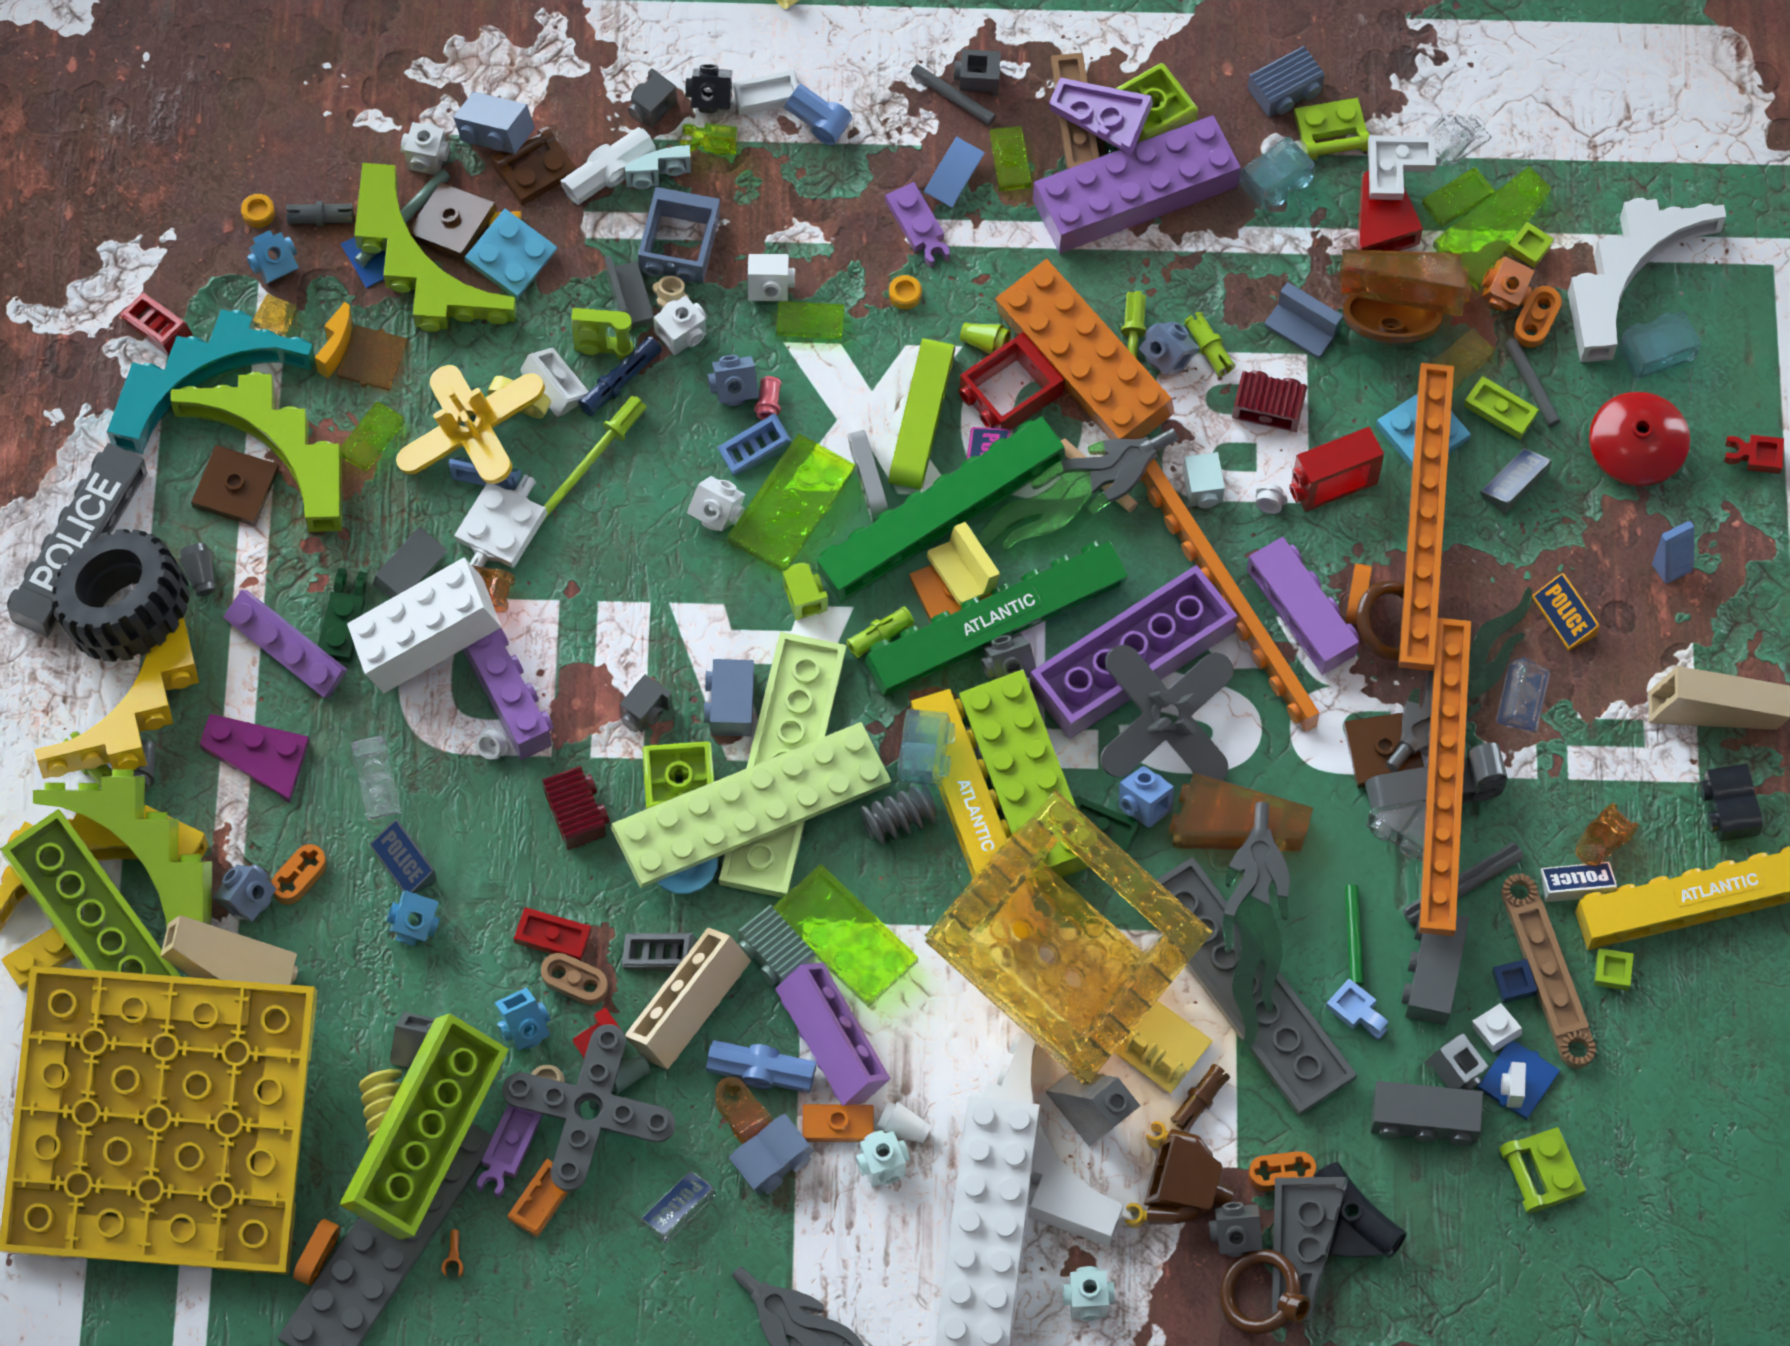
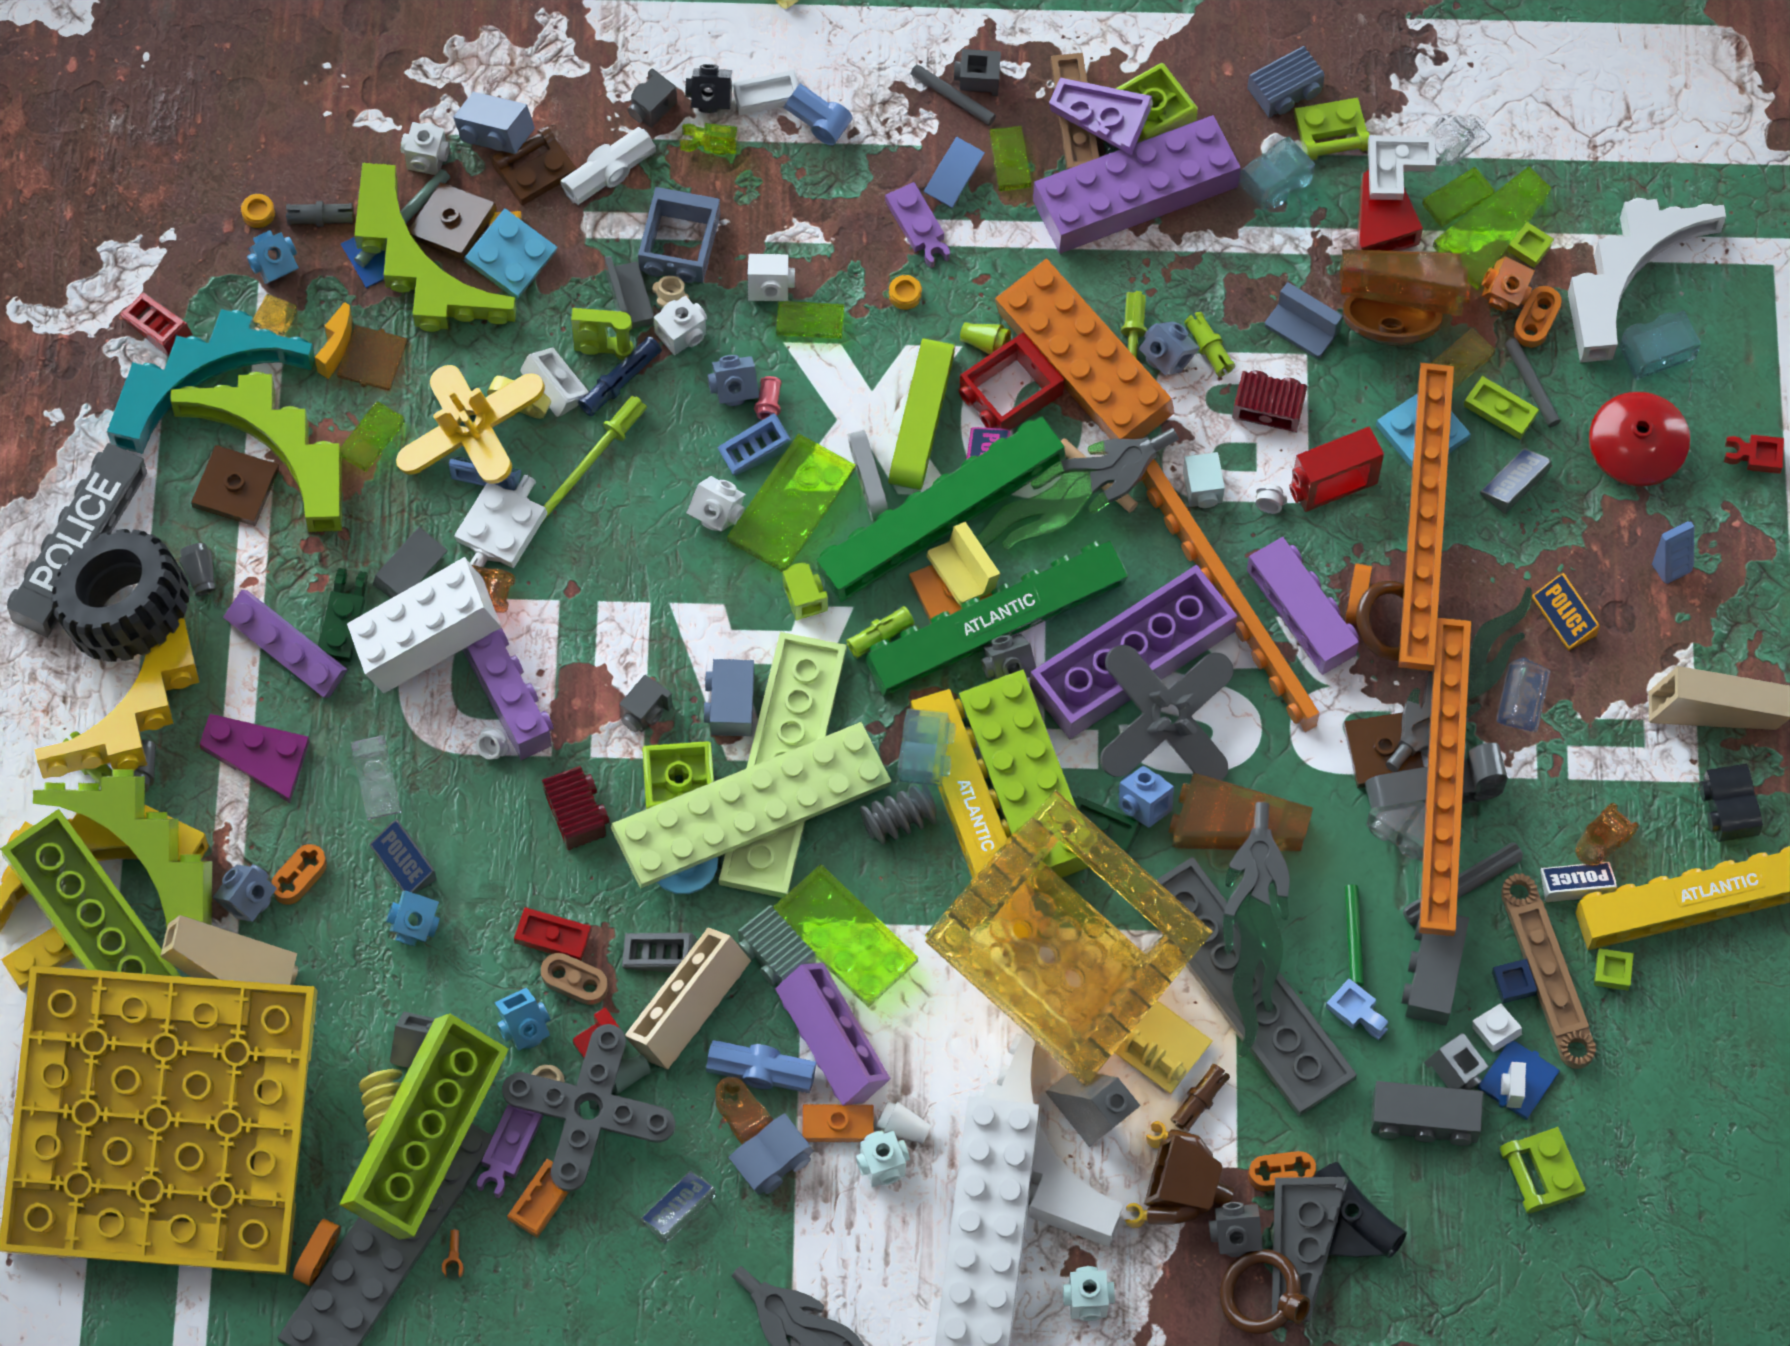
(645, 170): light aqua slope -> none

